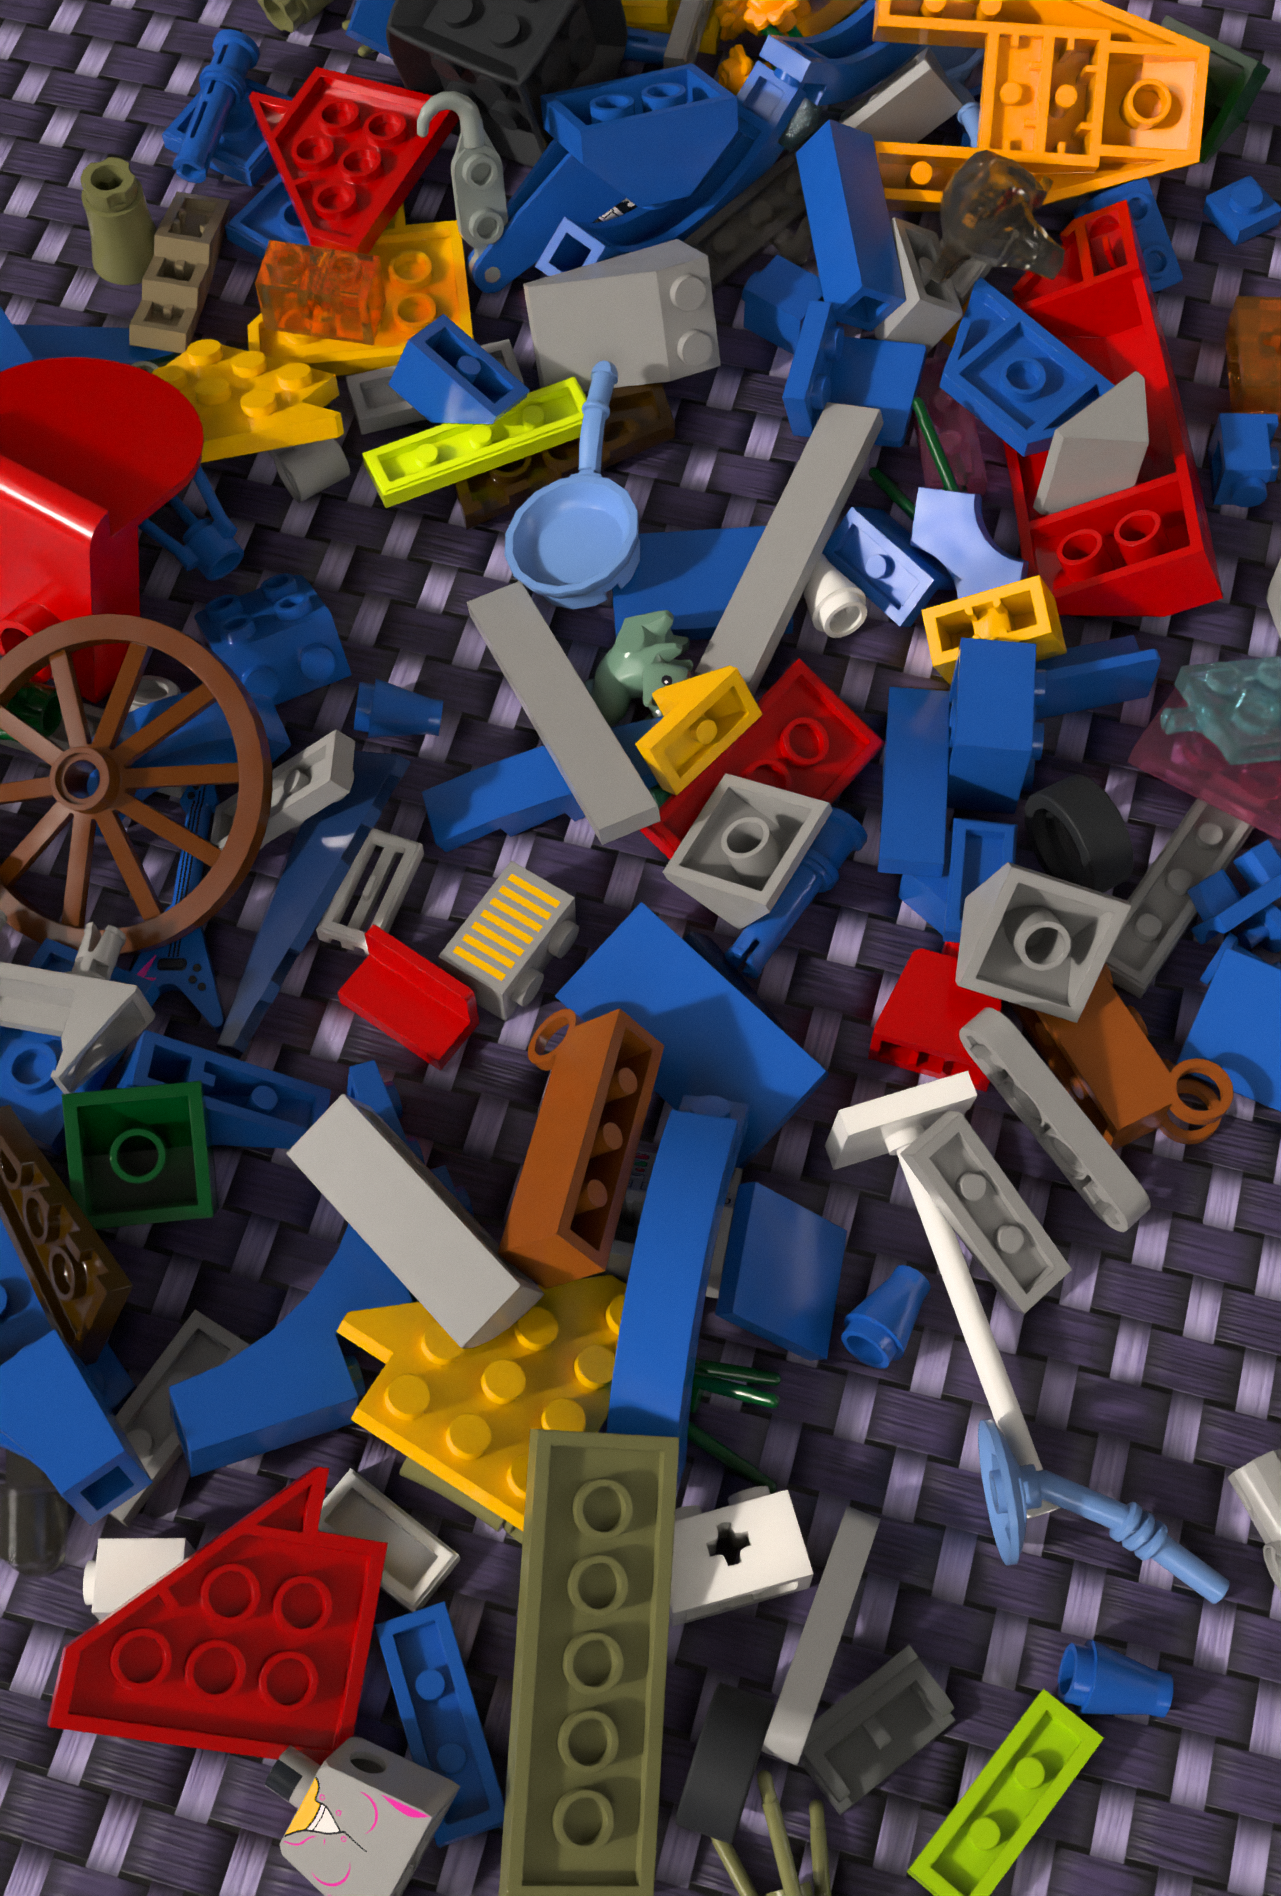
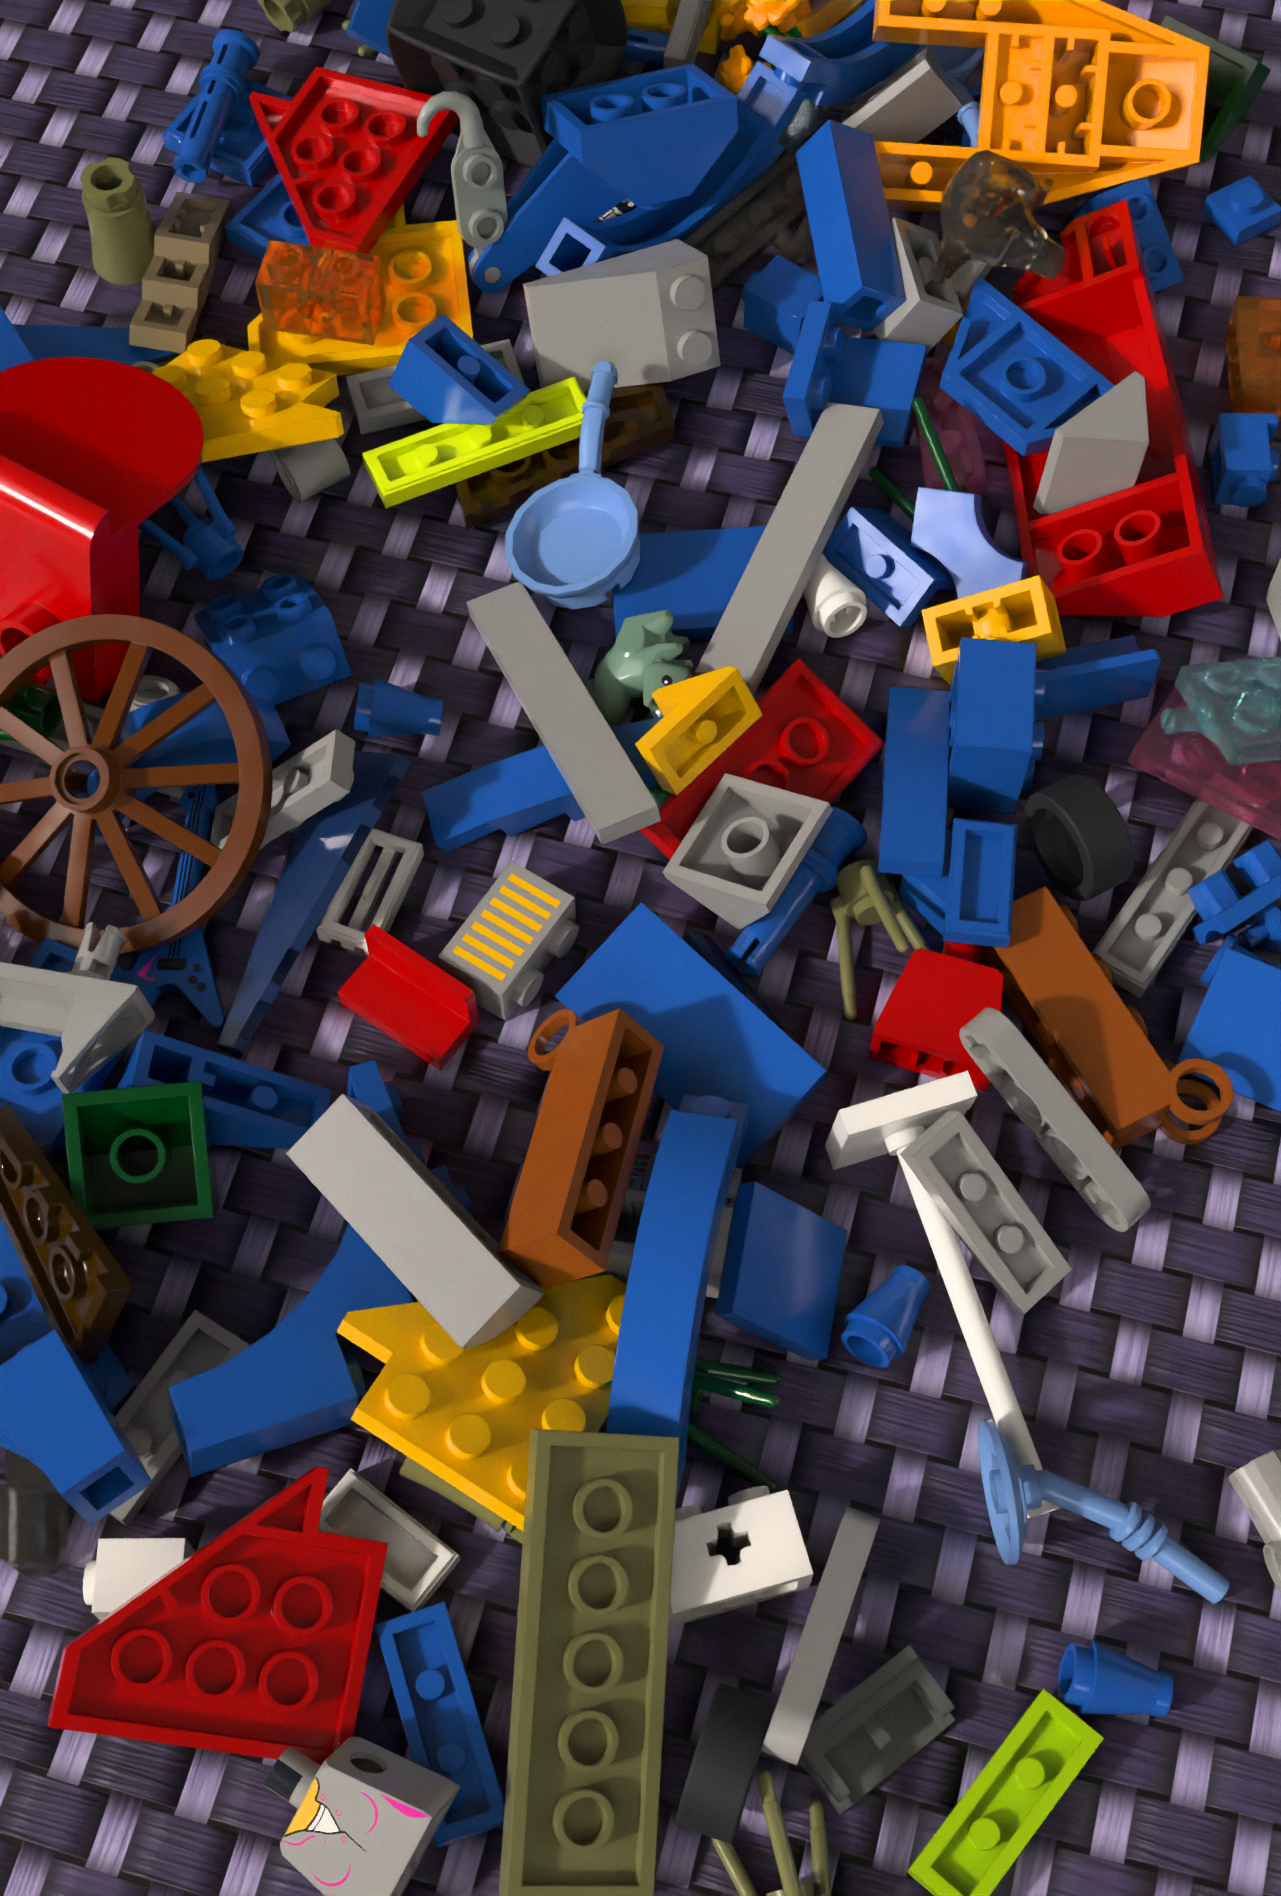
(869, 899): none -> olive plant
(1037, 940): light grey slope -> none

